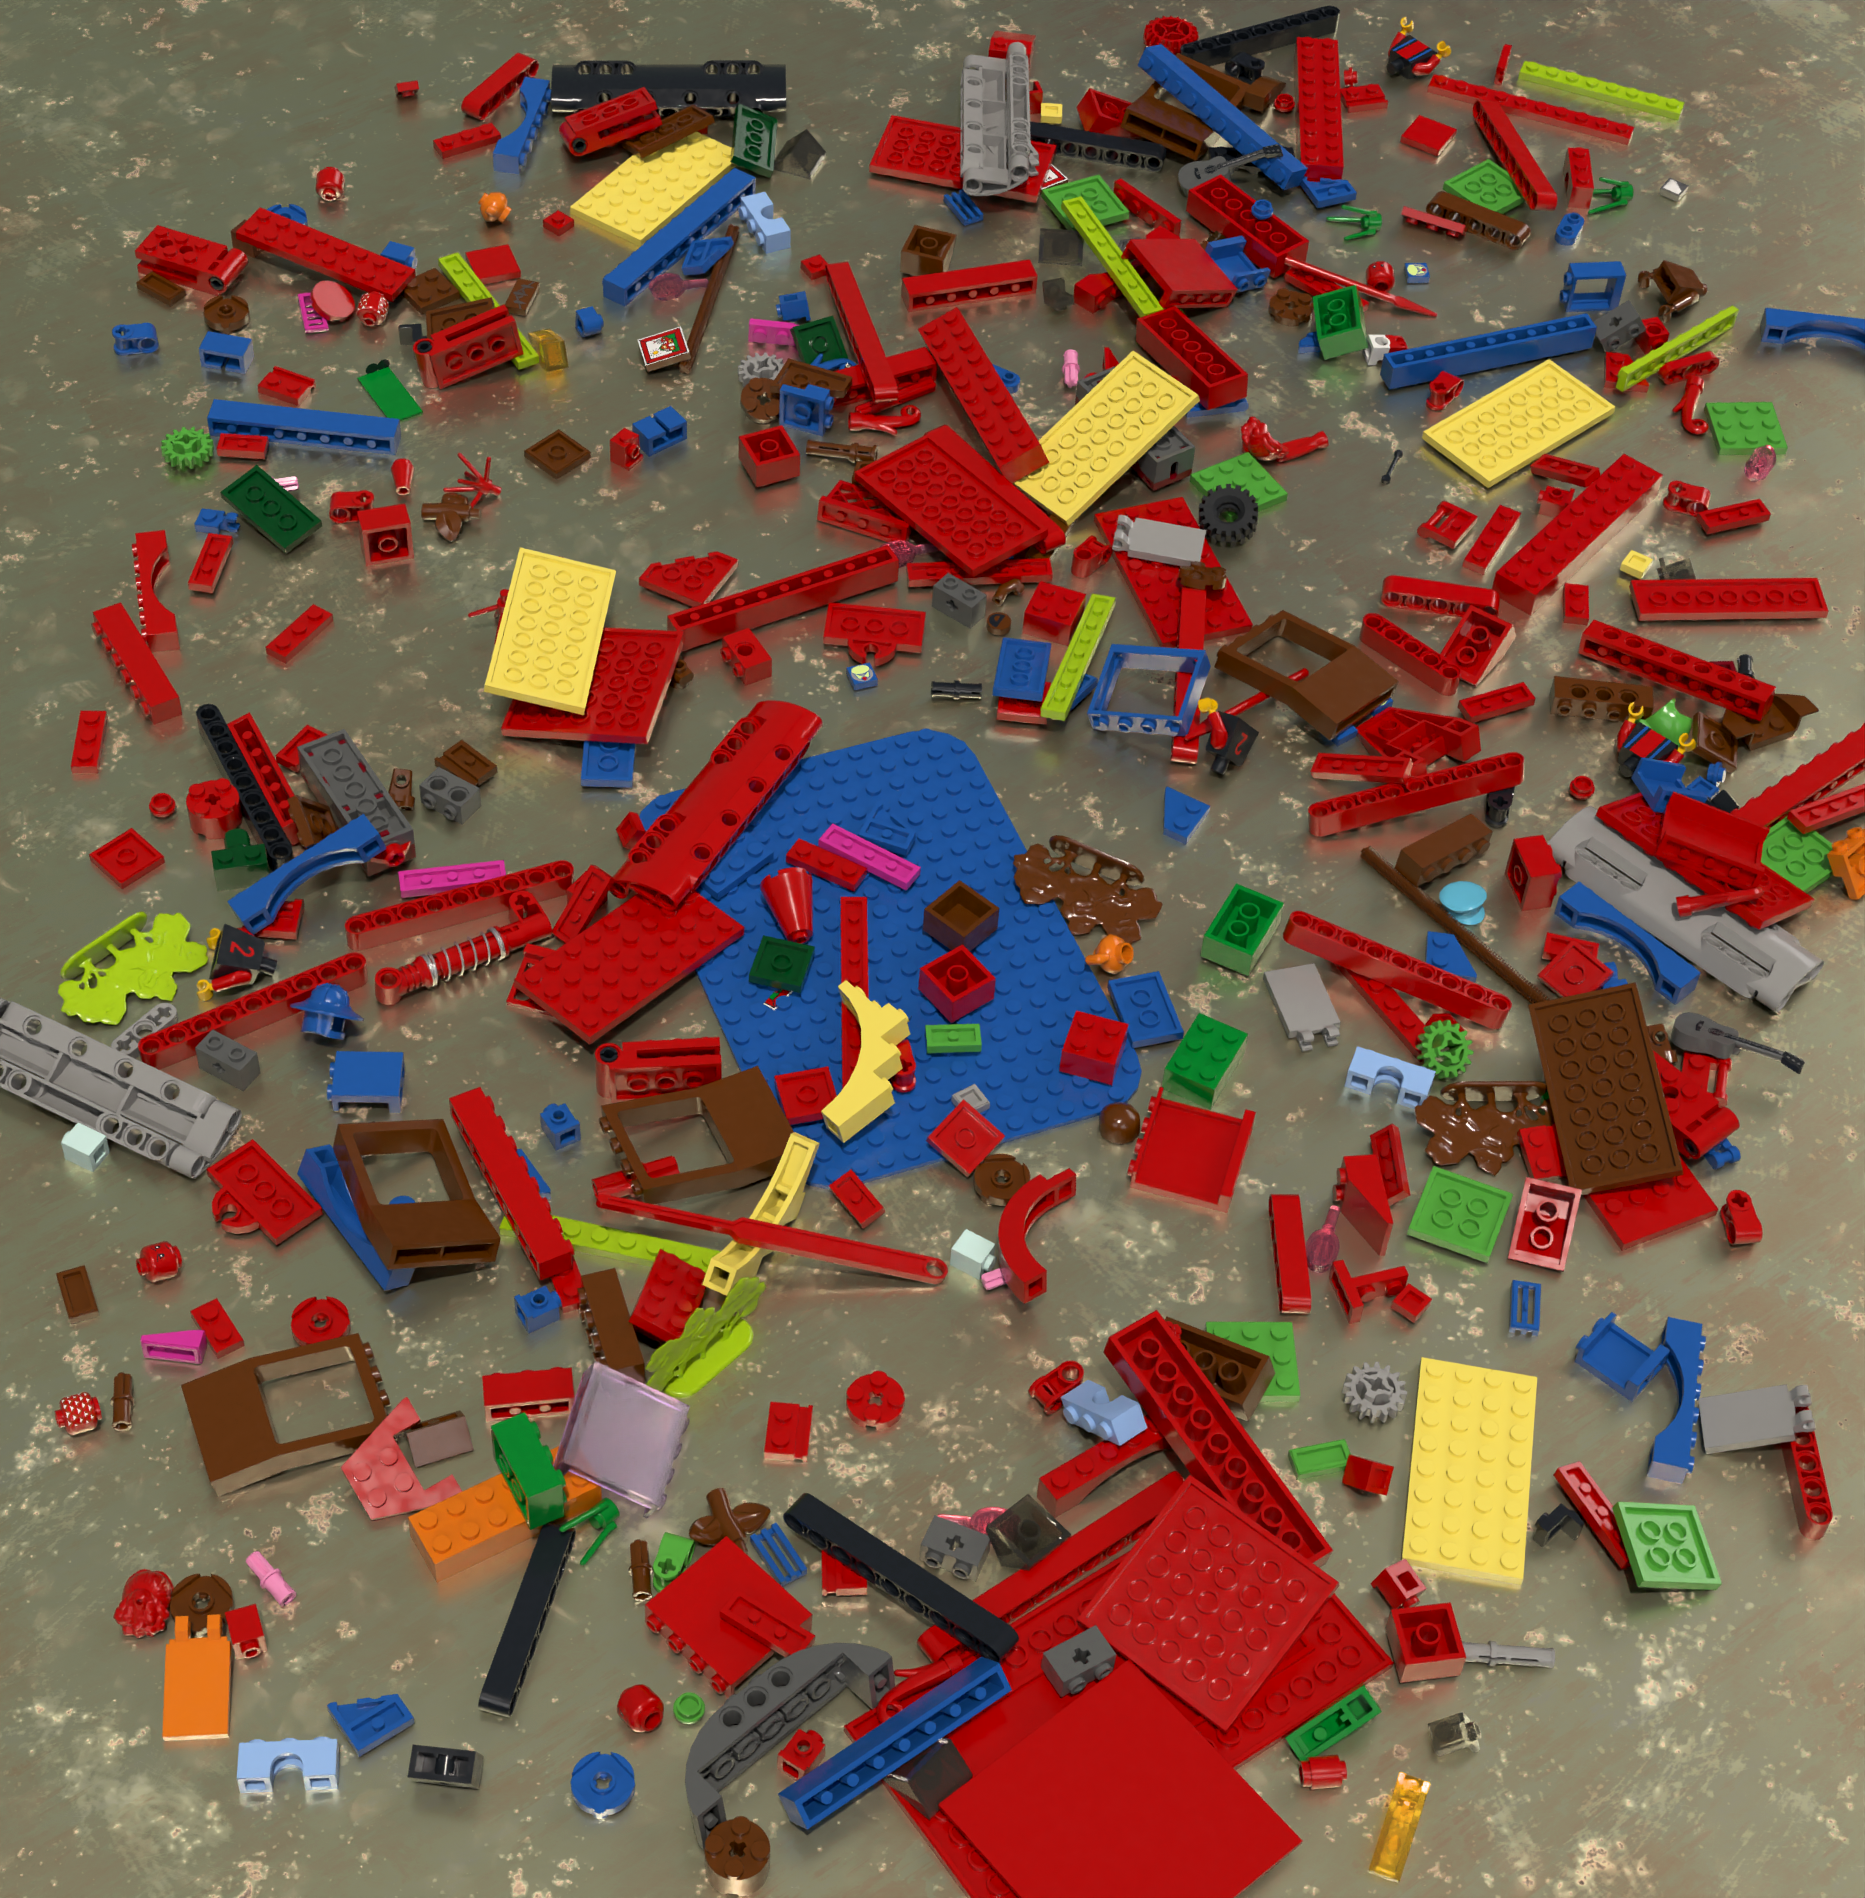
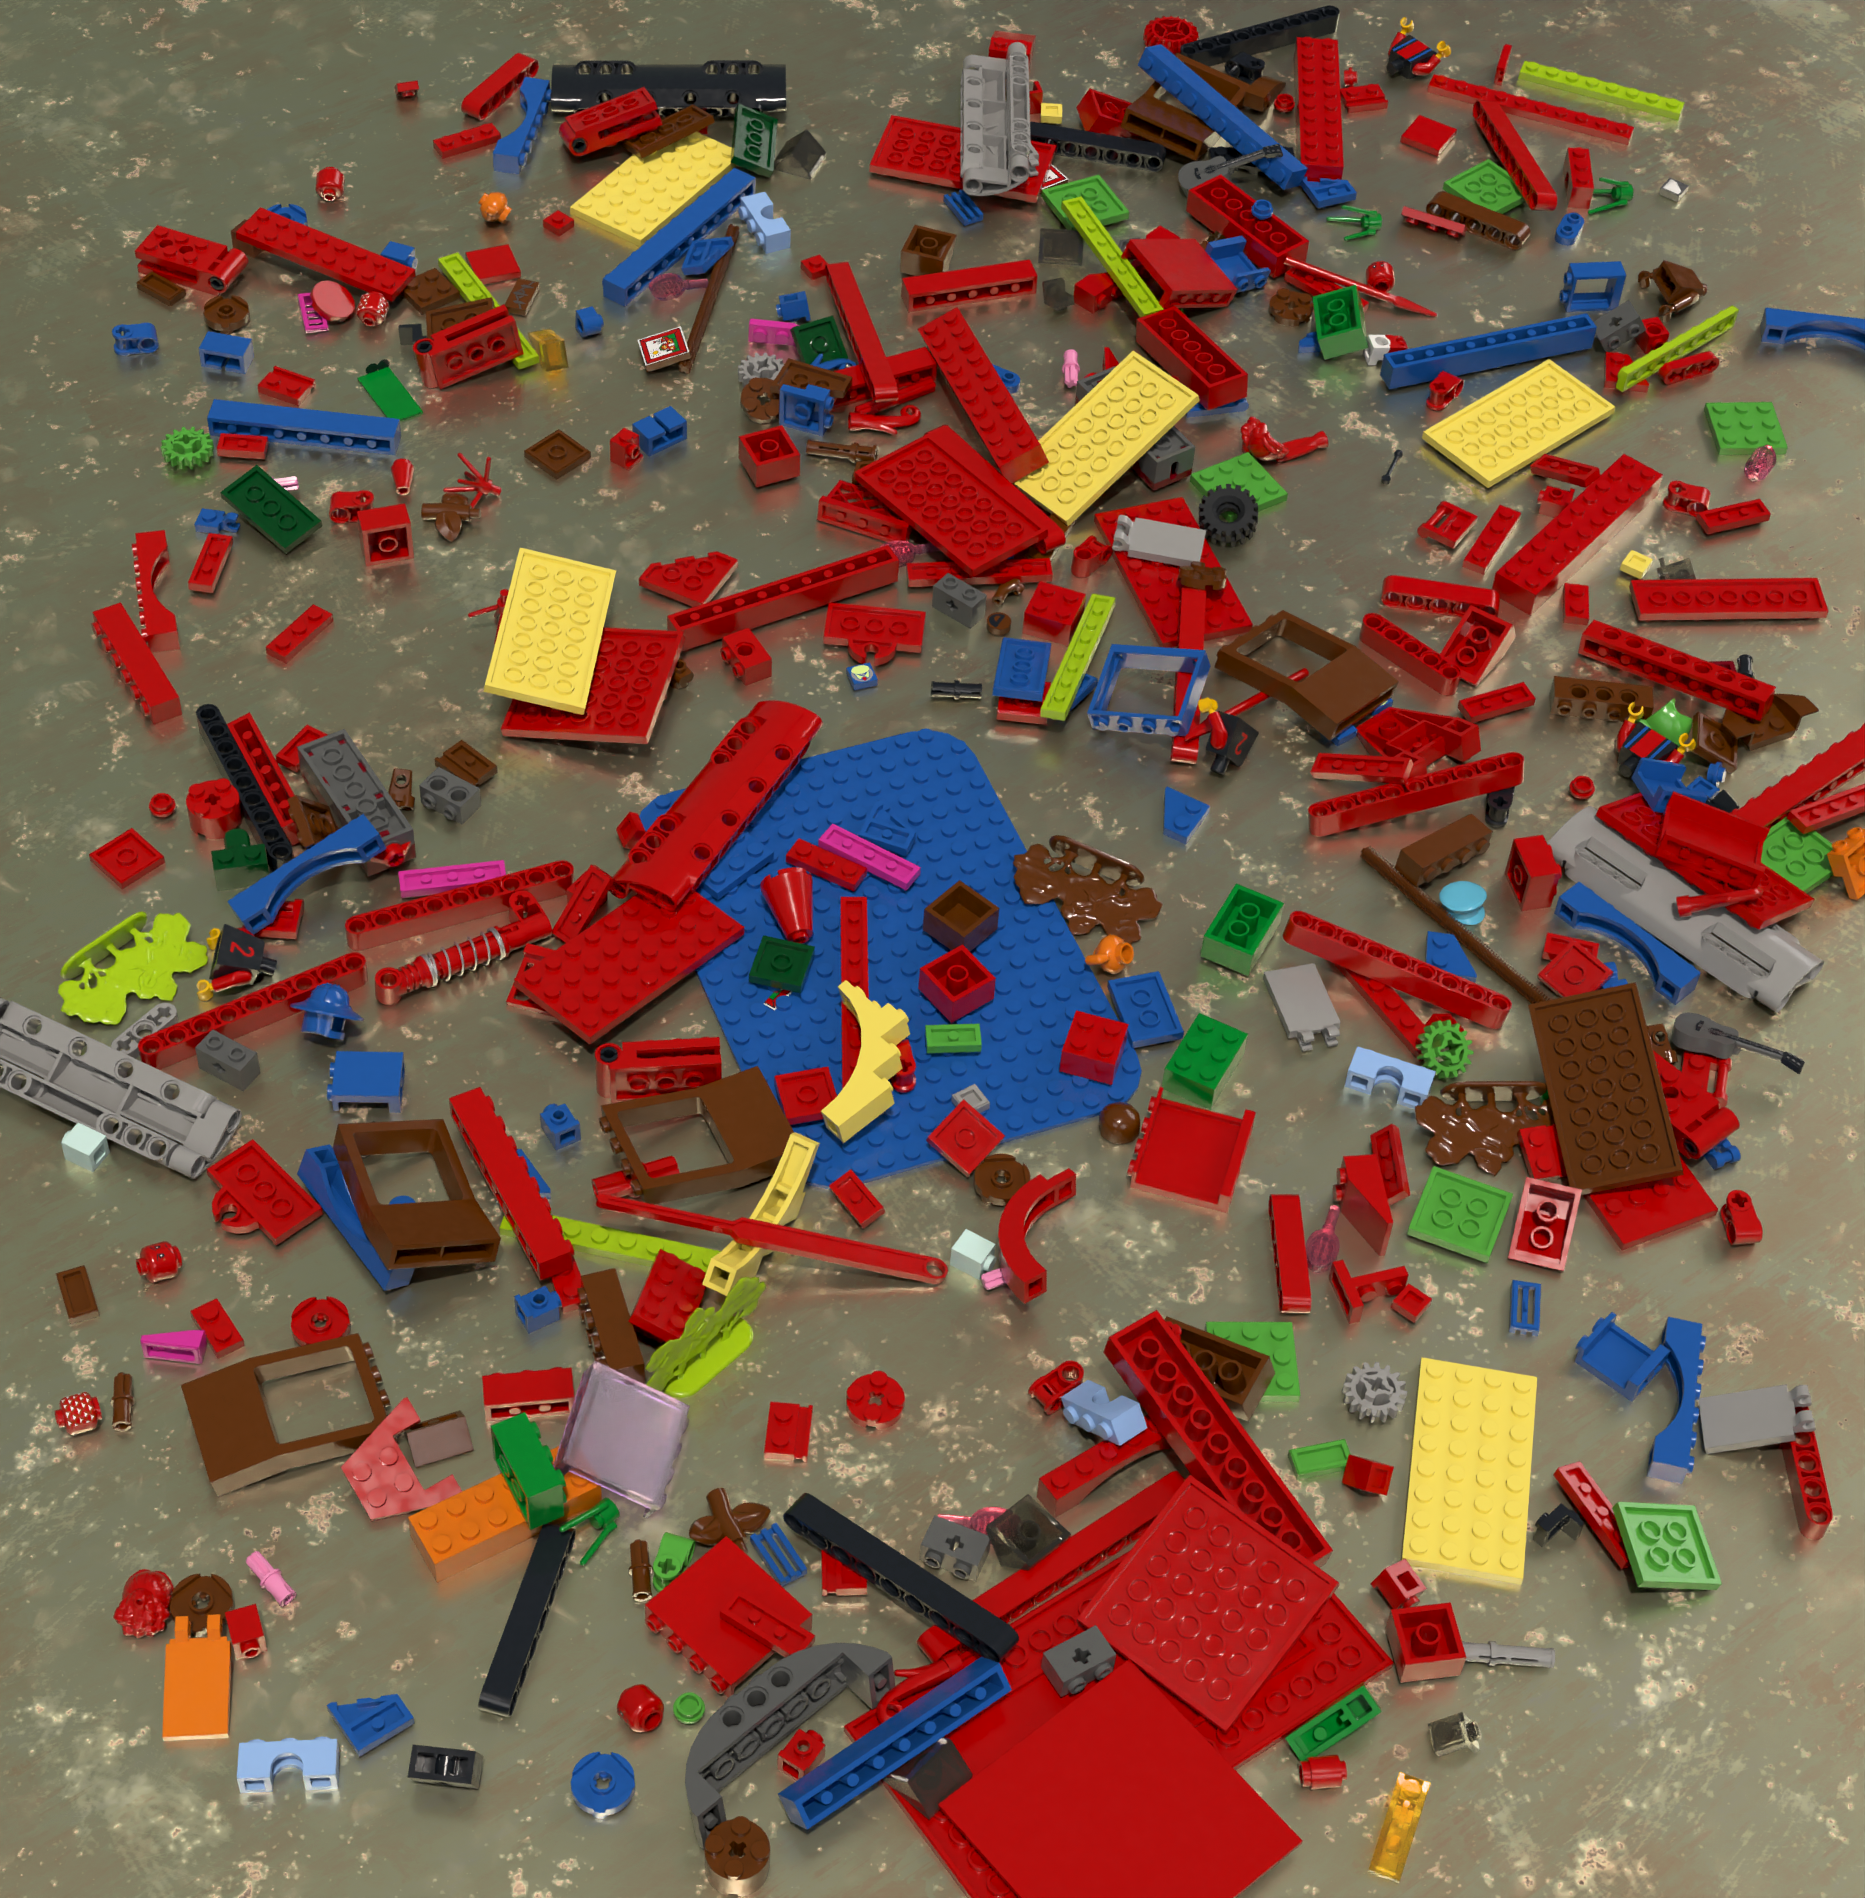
(89, 742): red plate -> none
(608, 764): blue plate -> none
(1145, 207): red plate -> none
(1416, 272): blue tile -> none
(1693, 389): red plant -> none

